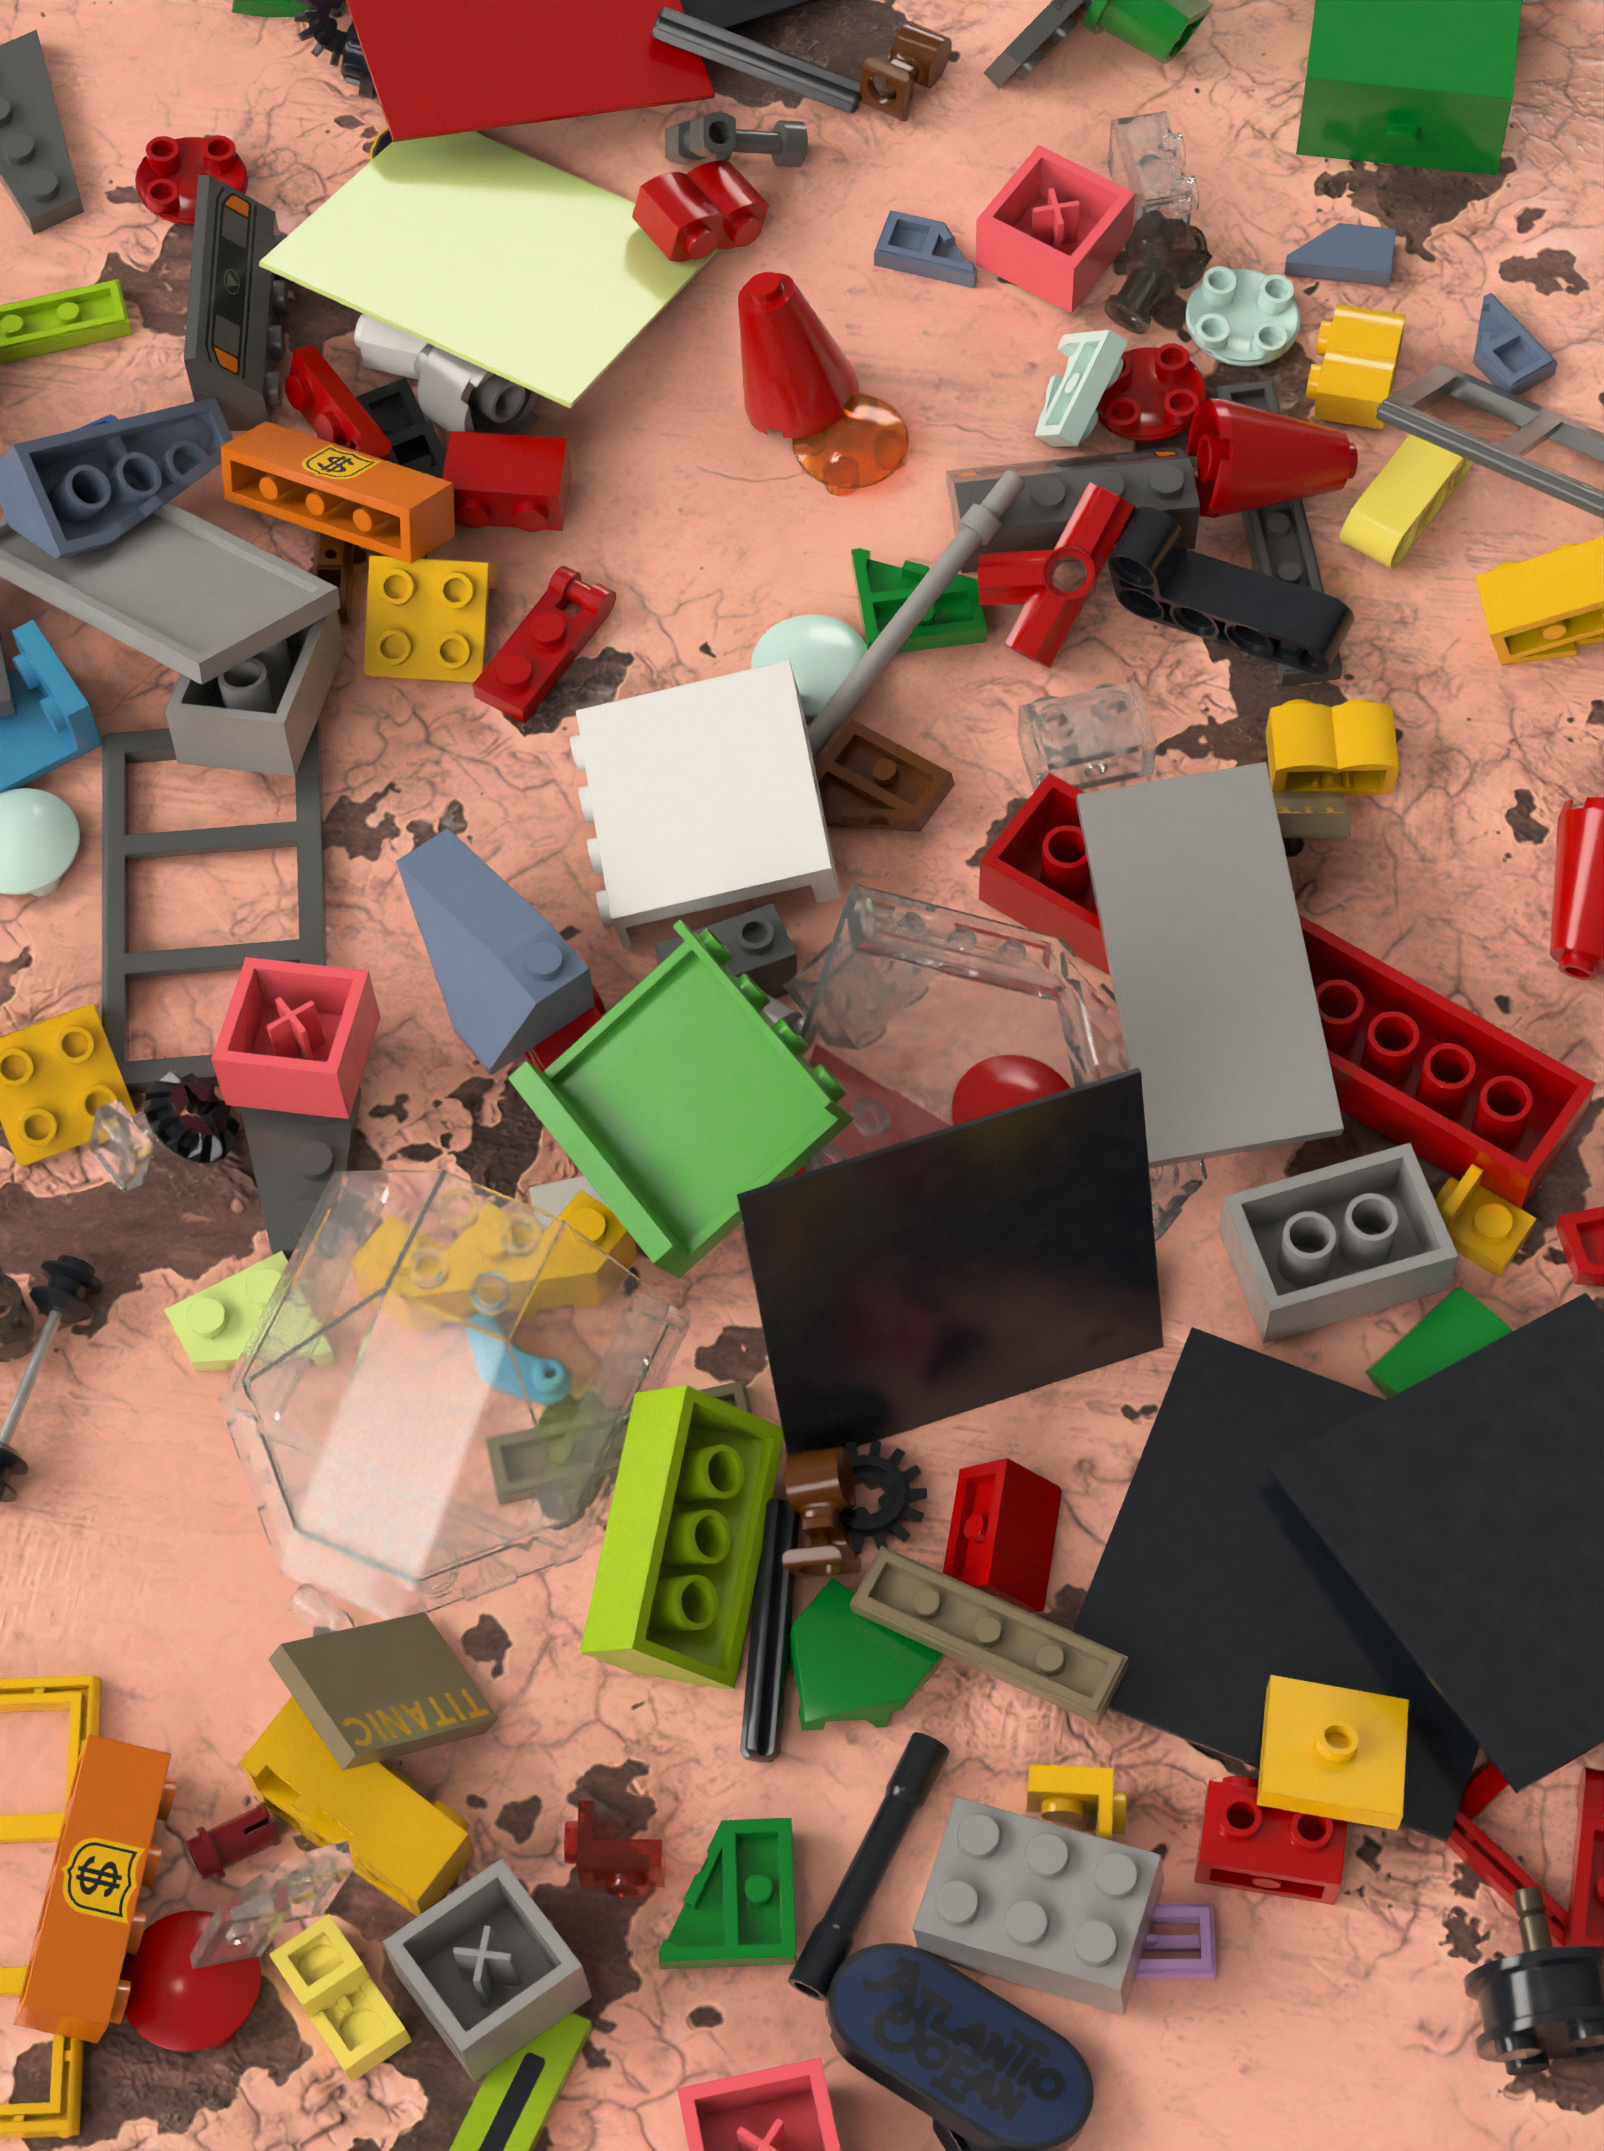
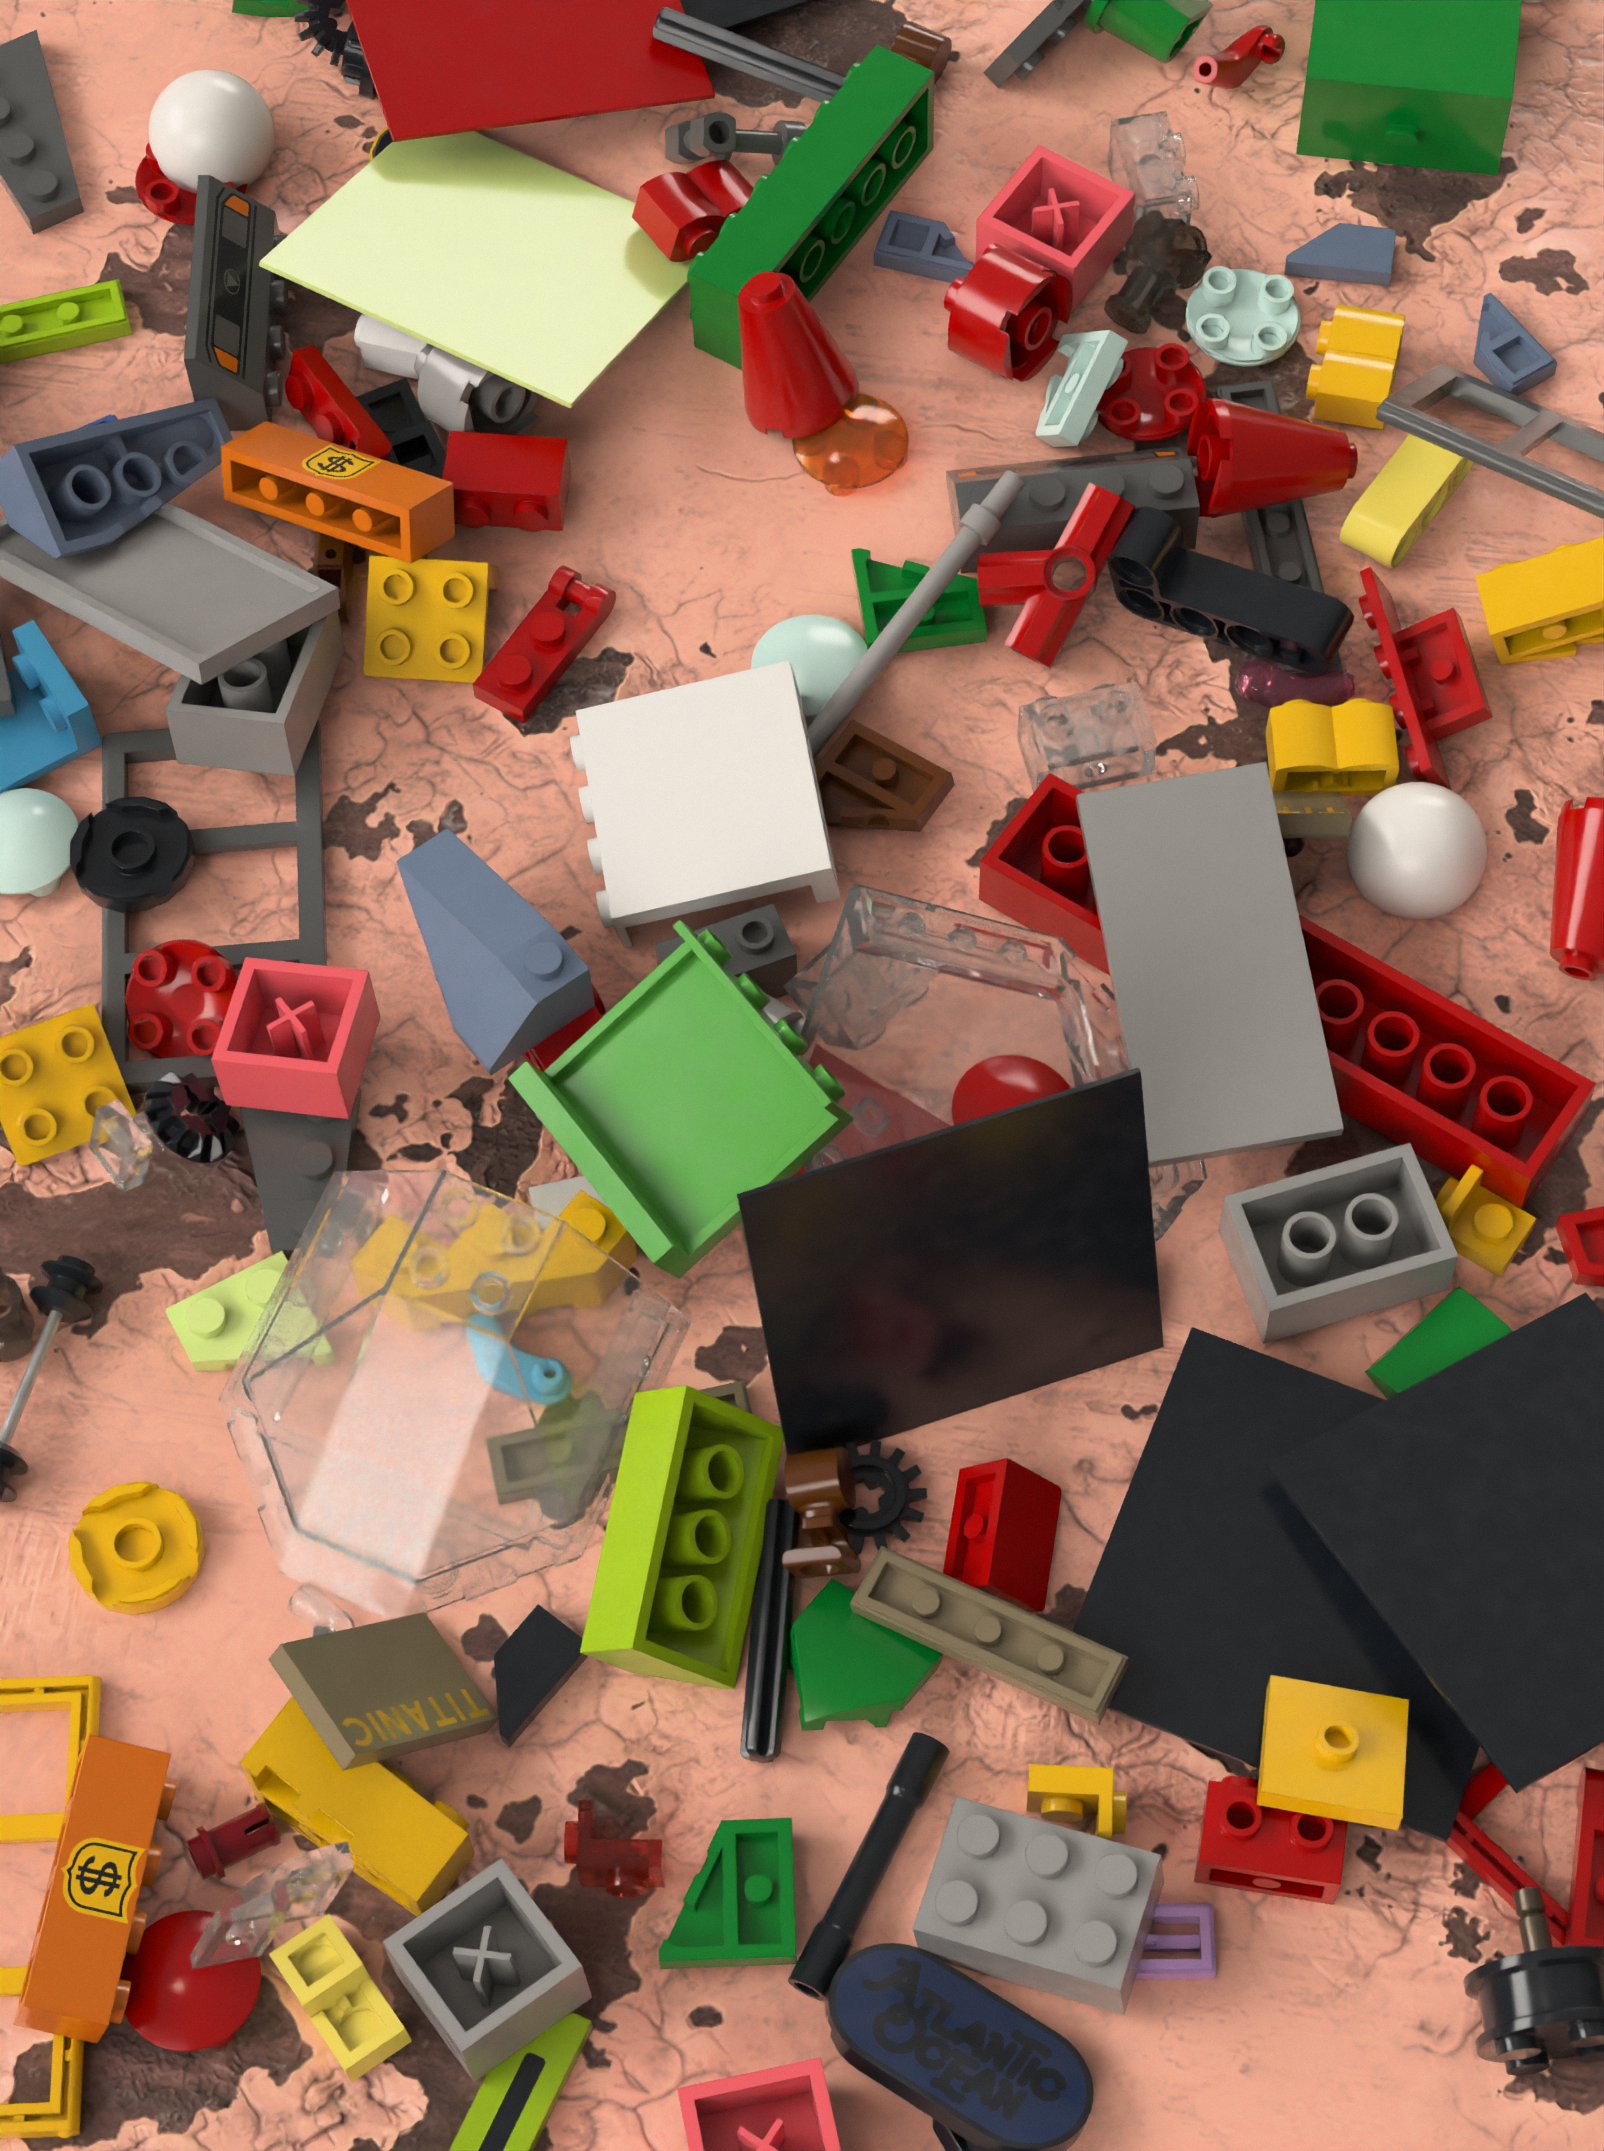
(132, 854): none -> black tile
(137, 1548): none -> yellow tile
(179, 998): none -> red dish
(211, 127): none -> white piece
(533, 1669): none -> black tile
(818, 195): none -> green brick
(1007, 313): none -> red brick
(1240, 58): none -> red arm
(1273, 686): none -> clear pink arm
(1417, 851): none -> white piece
(1432, 677): none -> red bracket

